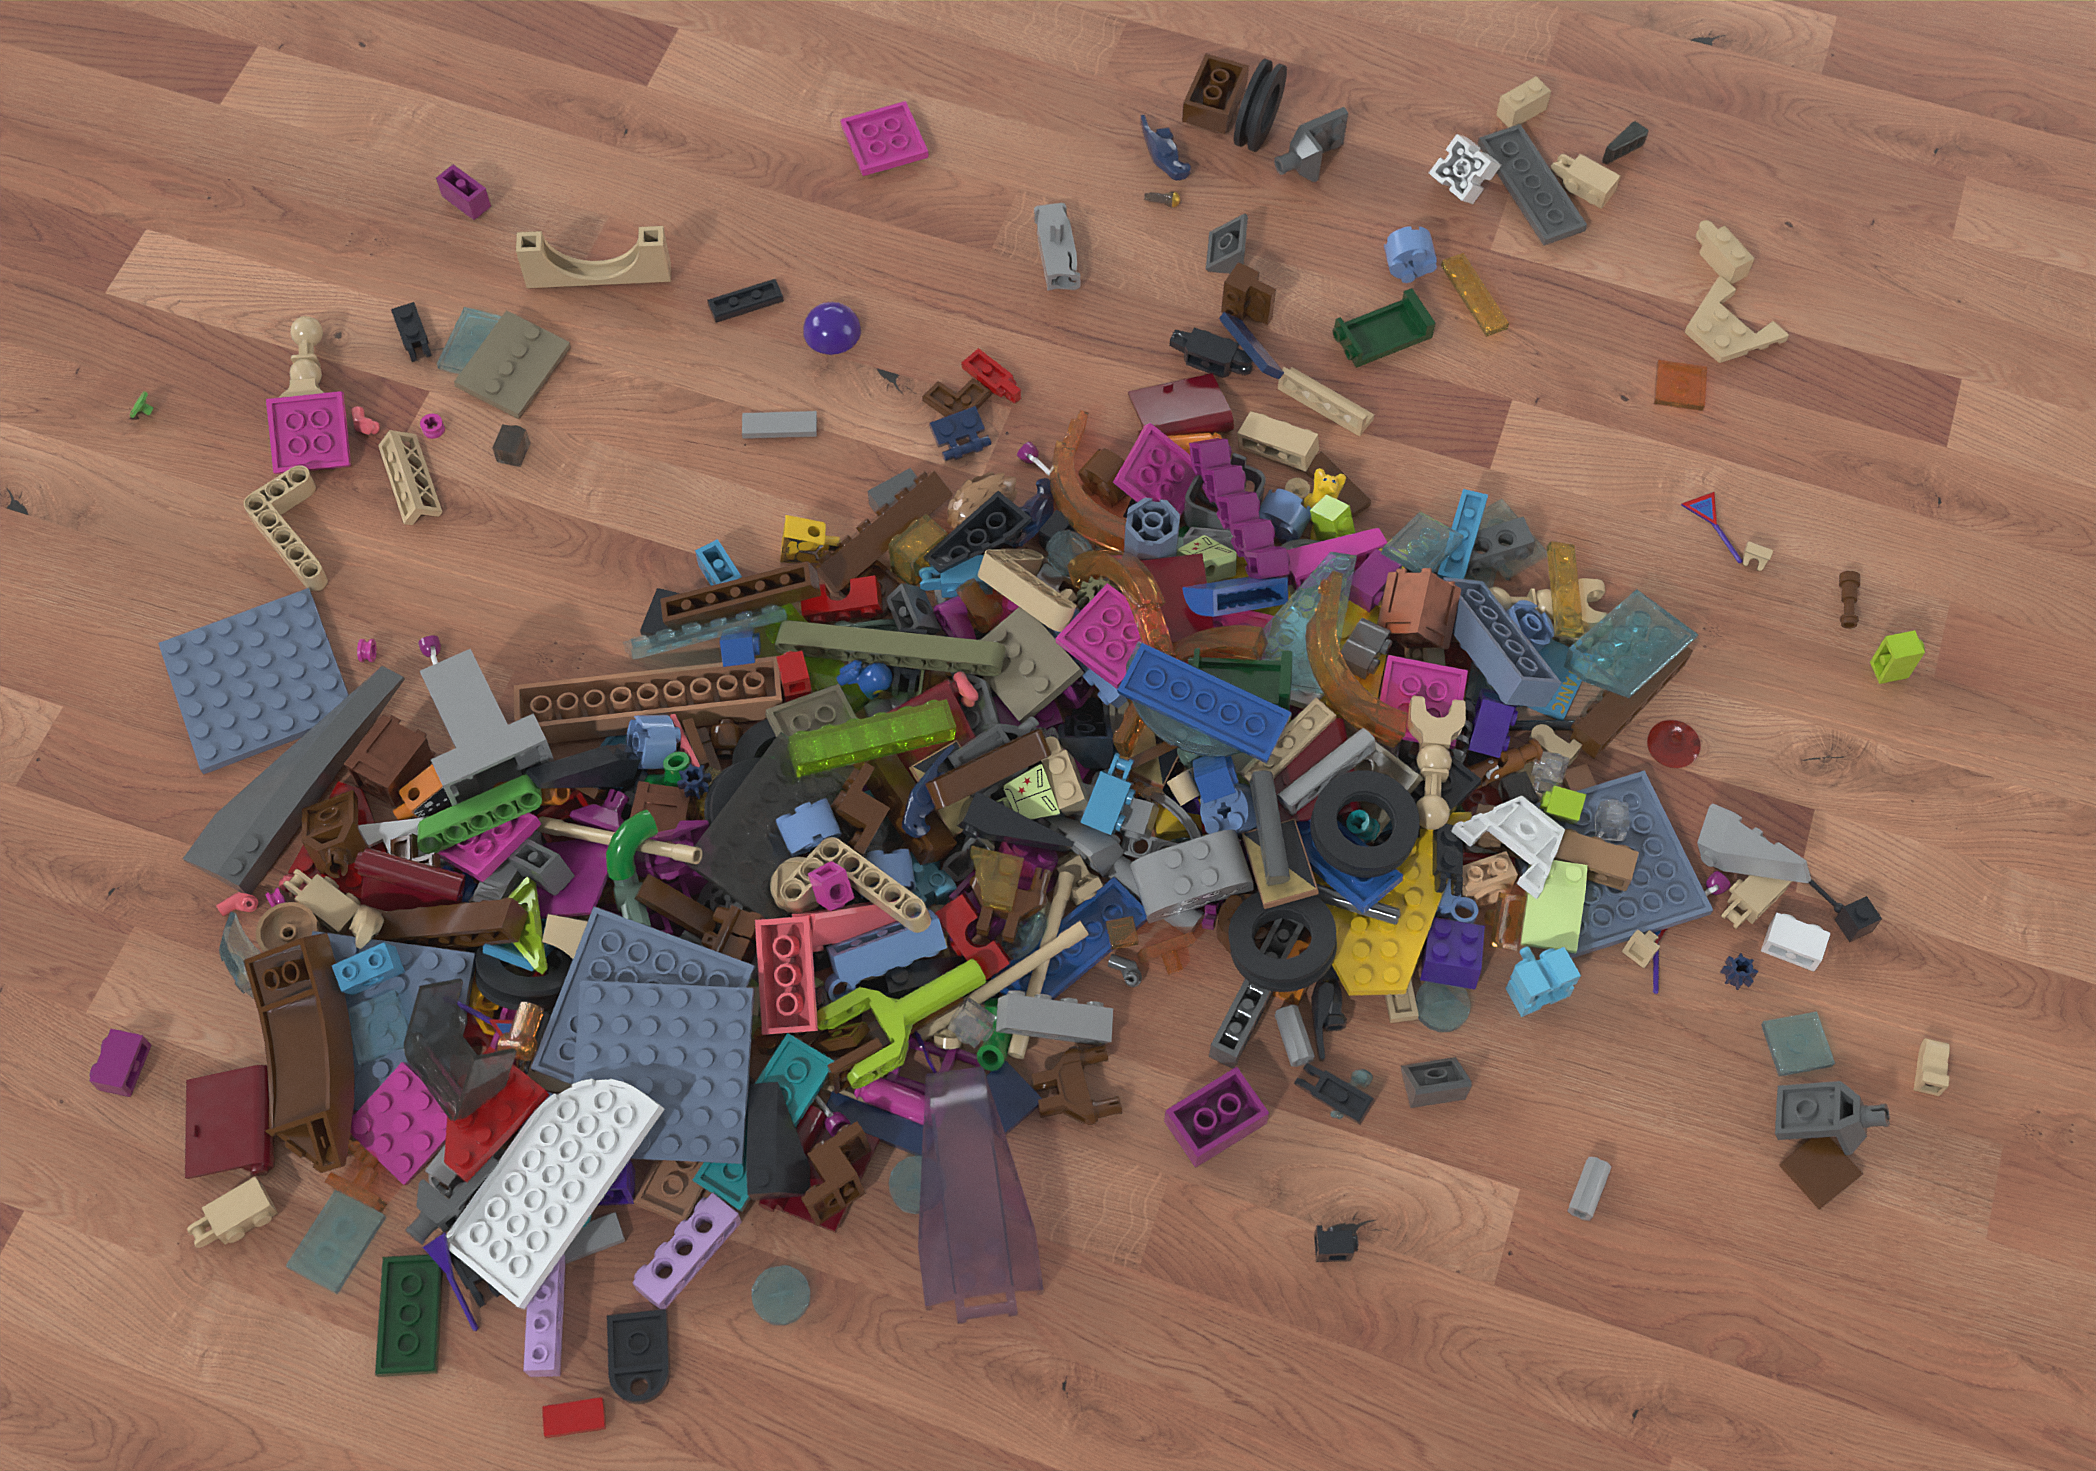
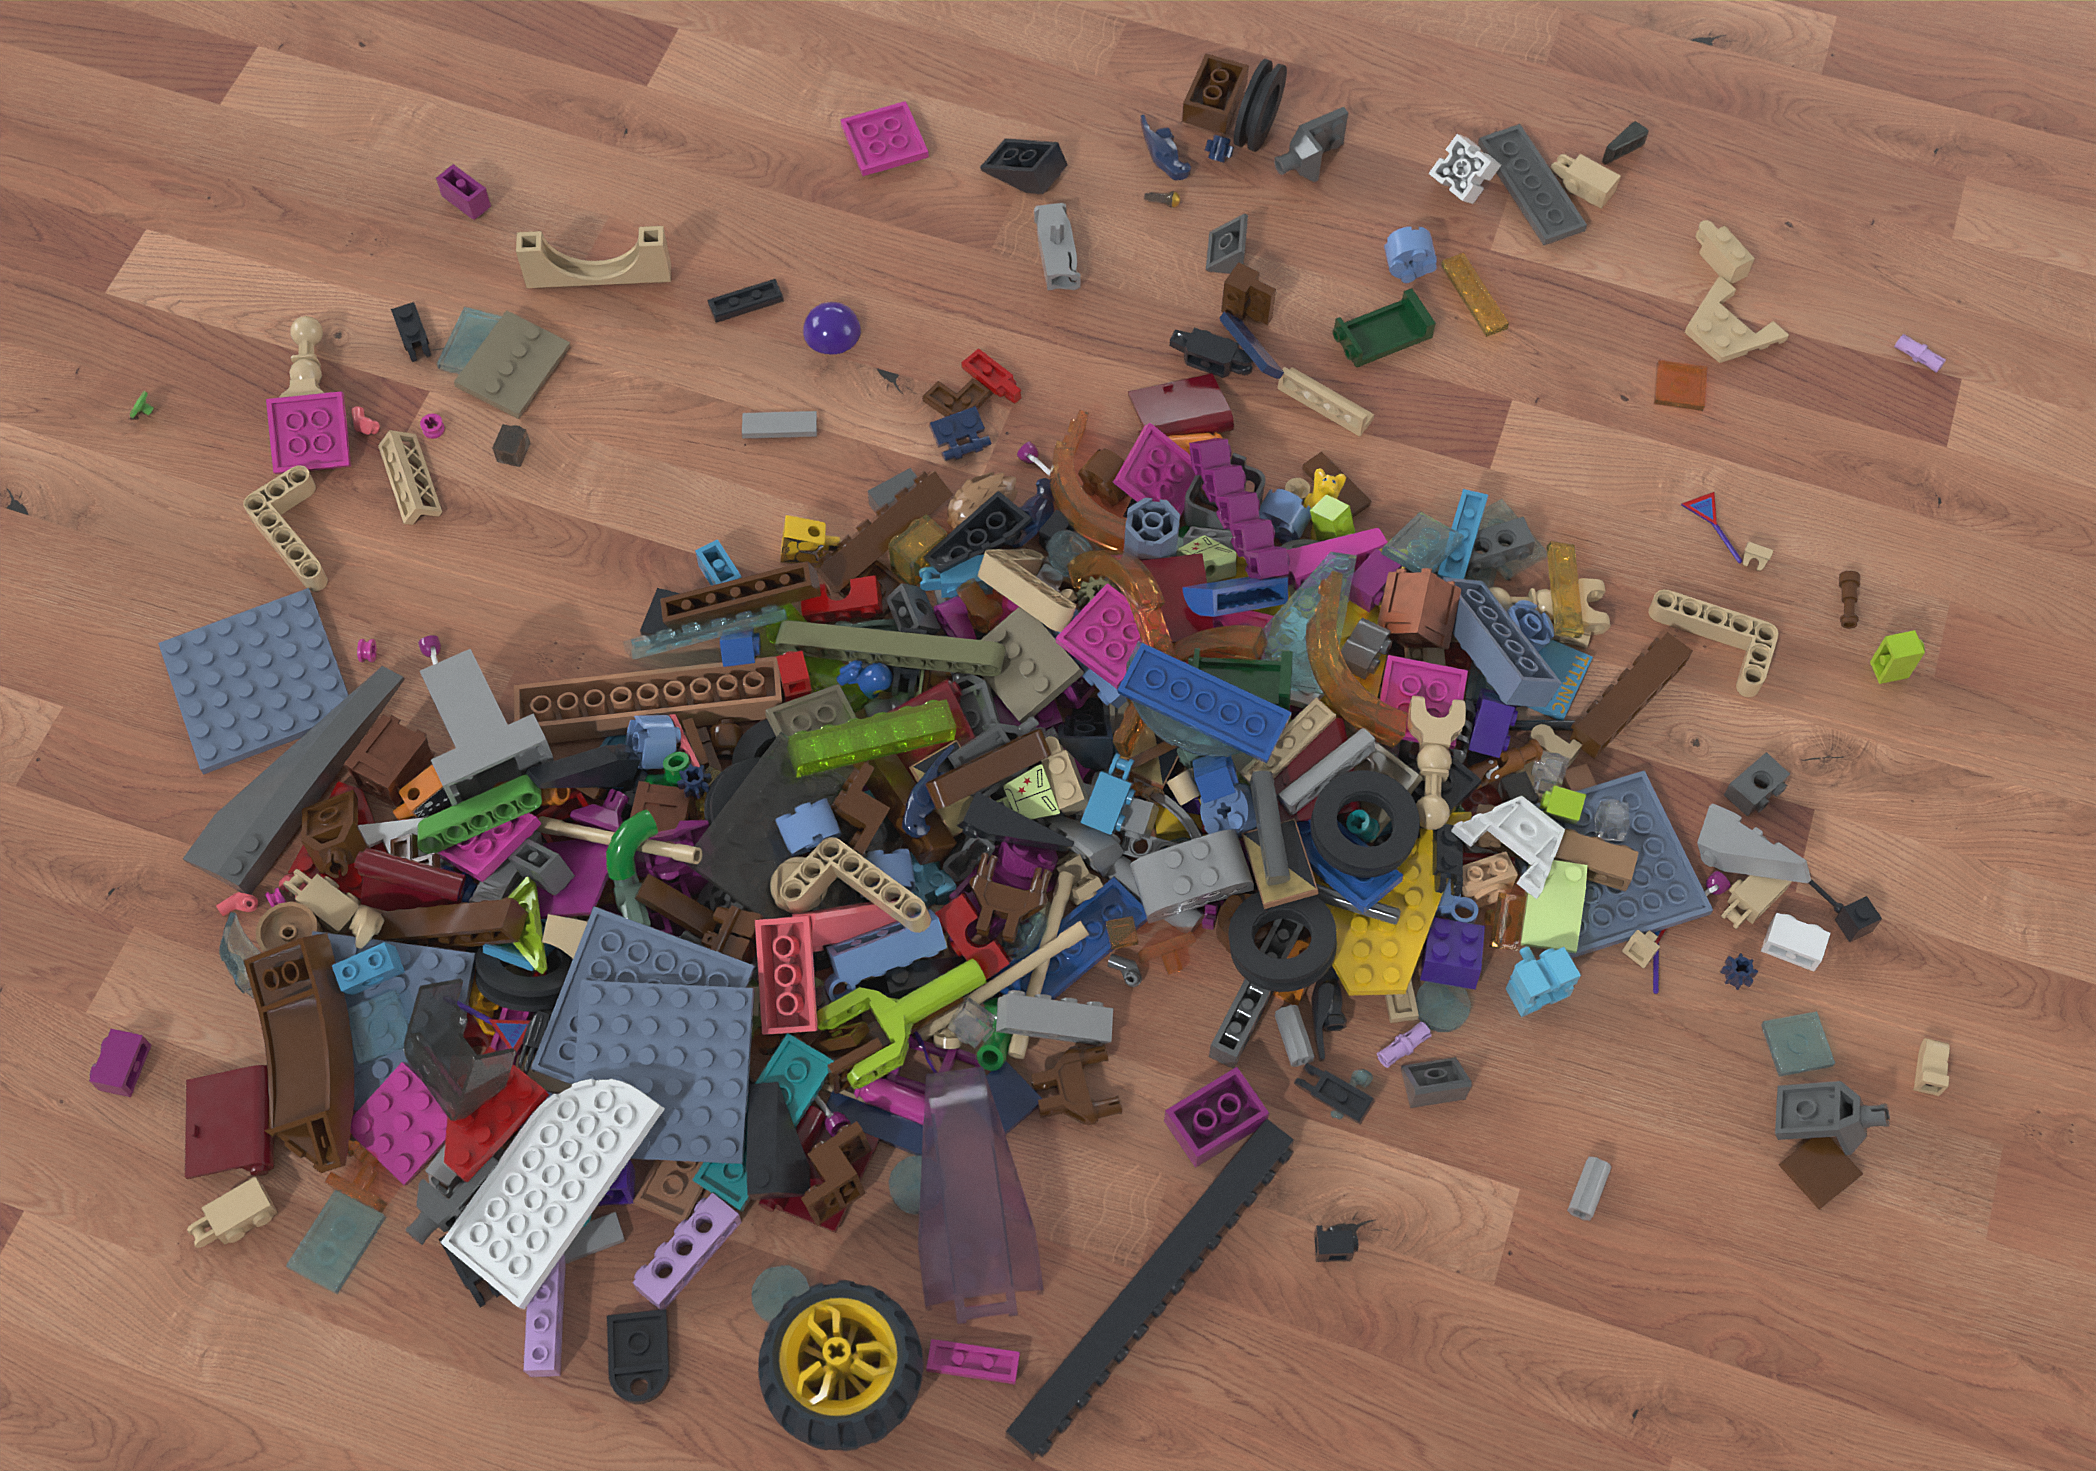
(409, 1316): dark green tile -> none
(439, 1252): dark purple piece -> none
(523, 1032): clear orange piece -> none
(573, 1417): red tile -> none
(808, 1321): none -> wheel
(824, 879): dark pink brick -> none
(966, 689): coral arm -> none
(973, 1361): none -> dark pink plate
(997, 877): clear yellow wing -> none
(1026, 164): none -> black slope
(1149, 1290): none -> black brick
(1219, 148): none -> dark blue gear
(1278, 441): tan brick -> none
(1404, 1044): none -> lavender pin
(1523, 102): tan brick -> none
(1628, 646): clear light blue slope -> none
(1669, 752): clear red dish -> none
(1723, 631): none -> tan beam
(1747, 795): none -> dark grey brick
(1920, 353): none -> lavender pin

